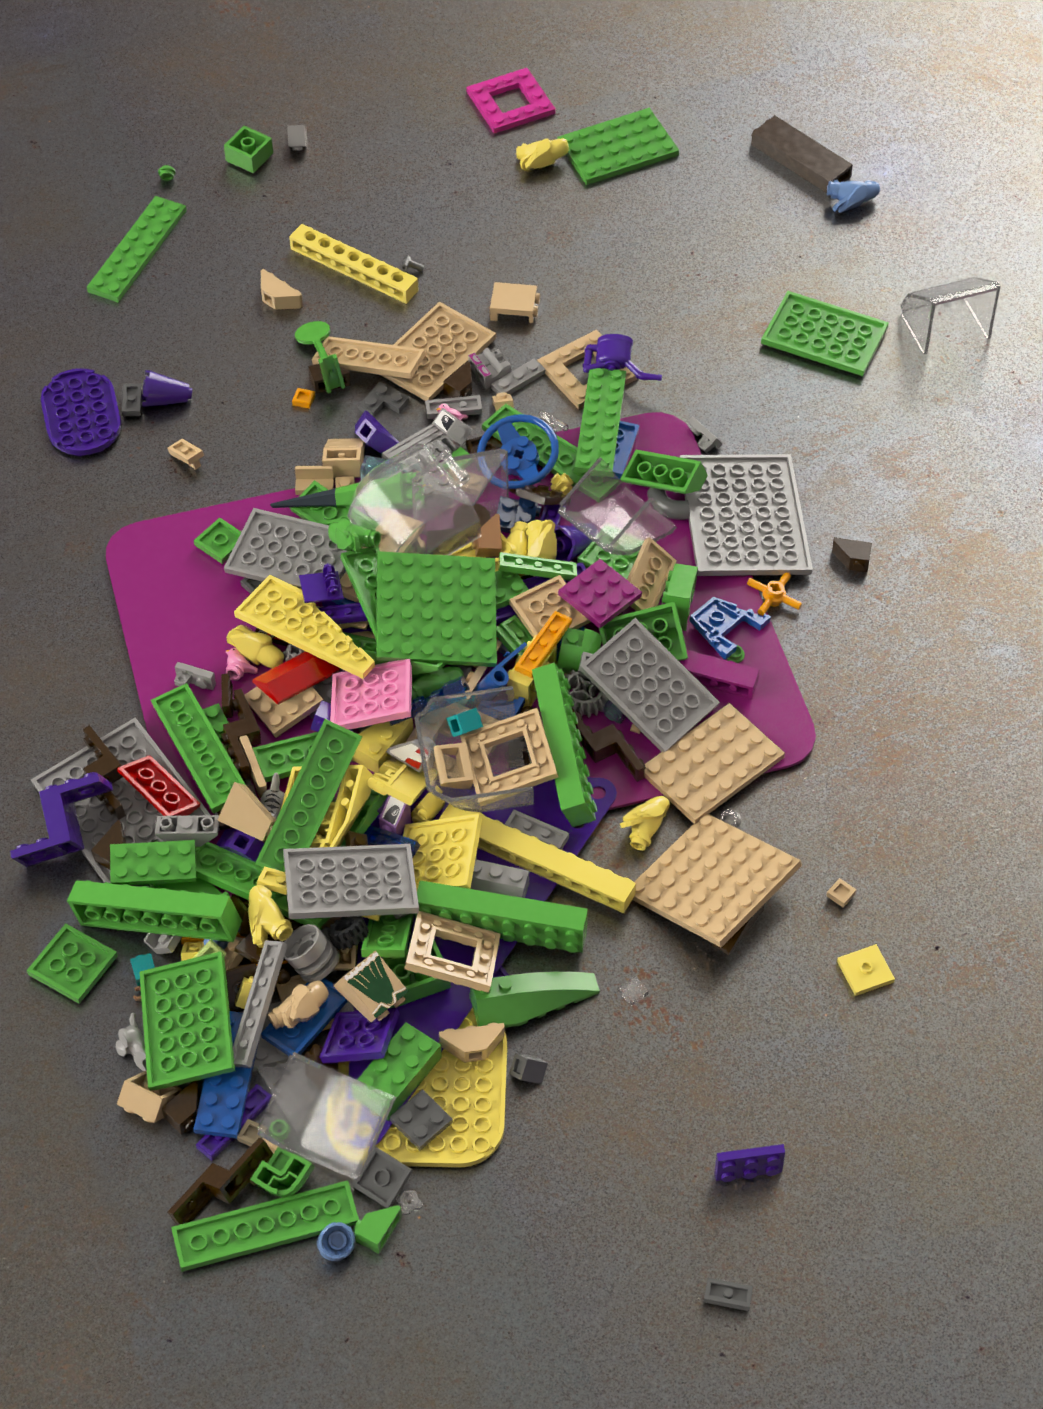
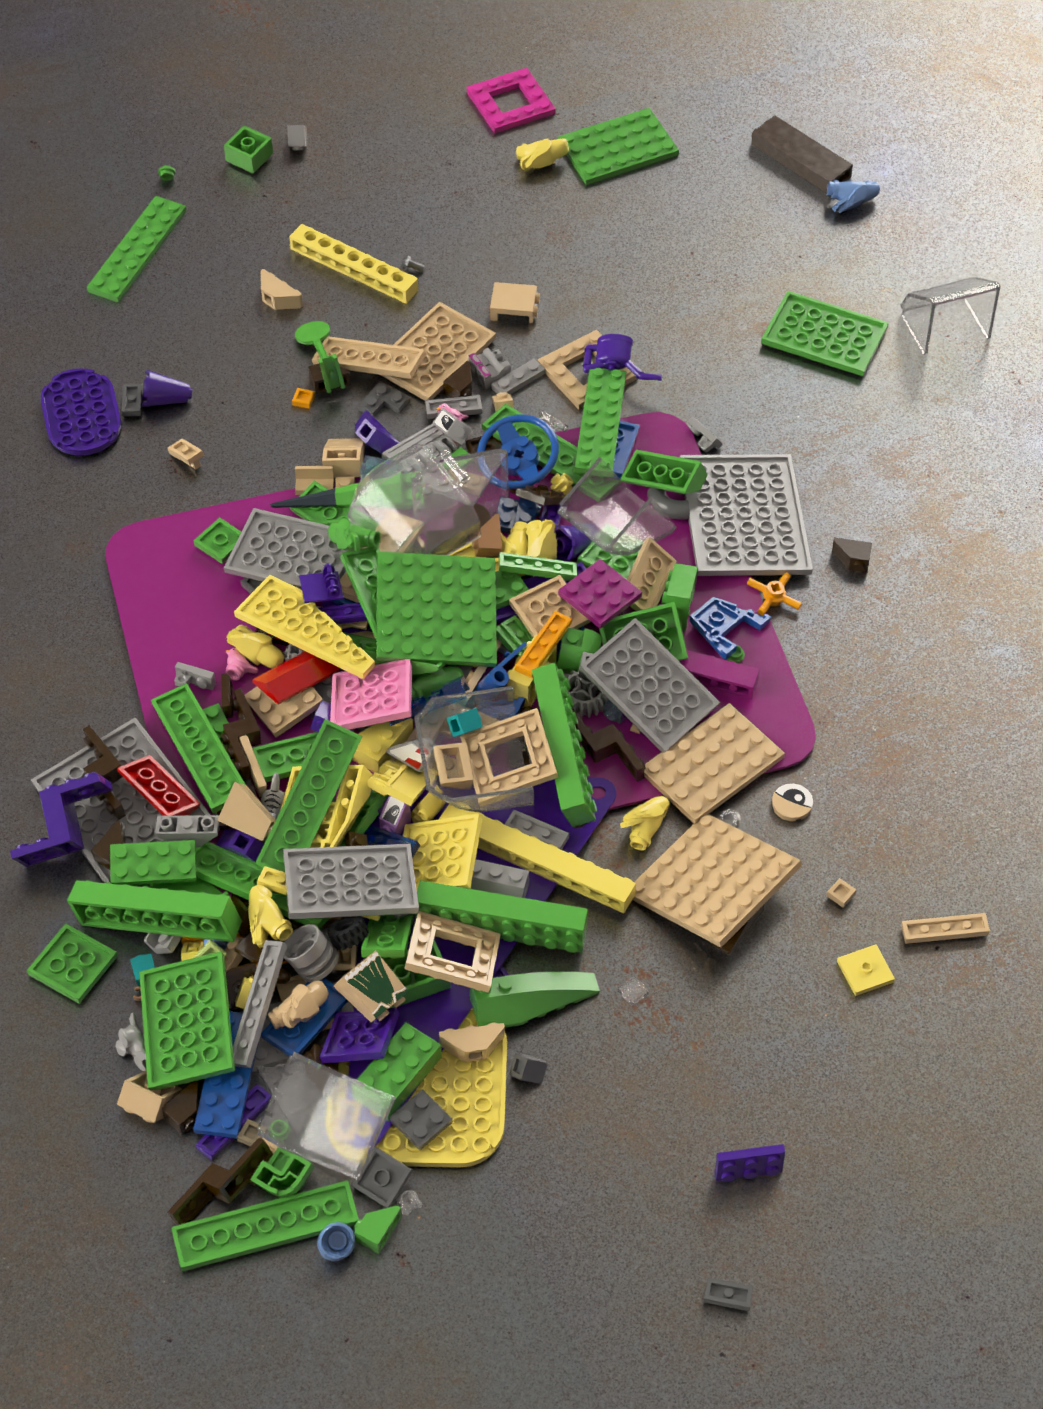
(792, 802): none -> tile
(945, 928): none -> tan plate

